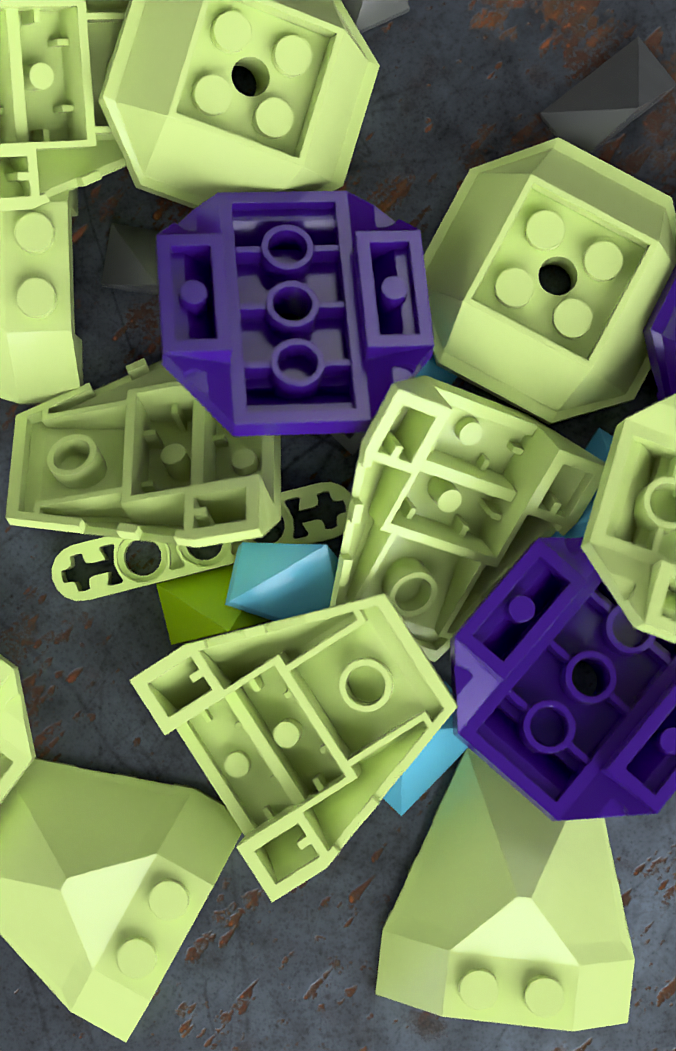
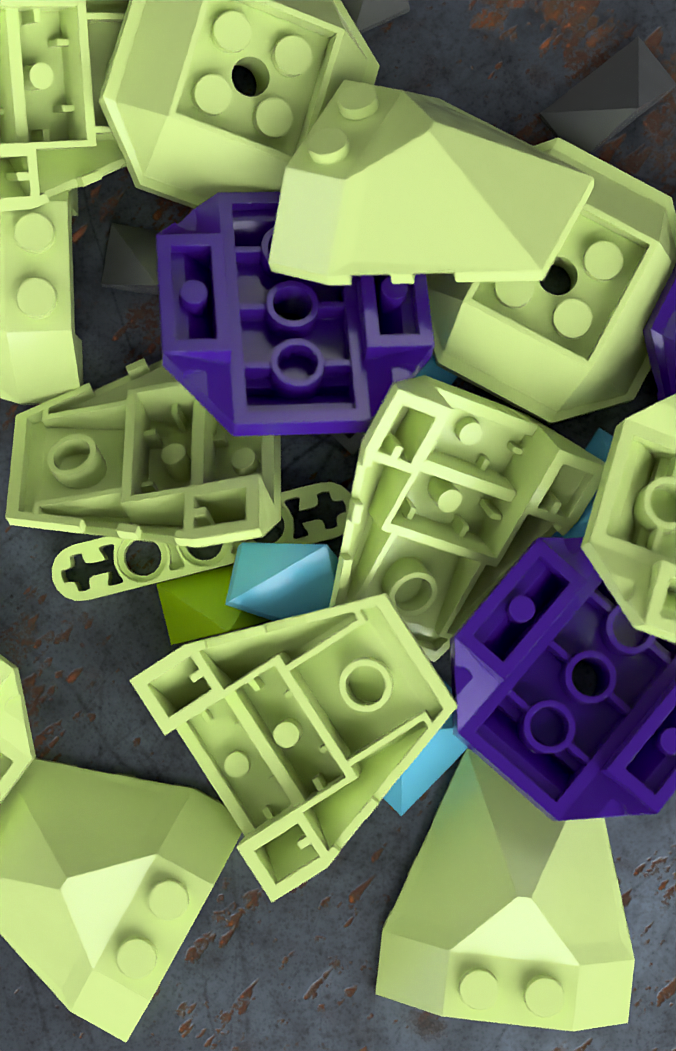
(419, 190): none -> yellowish green wedge

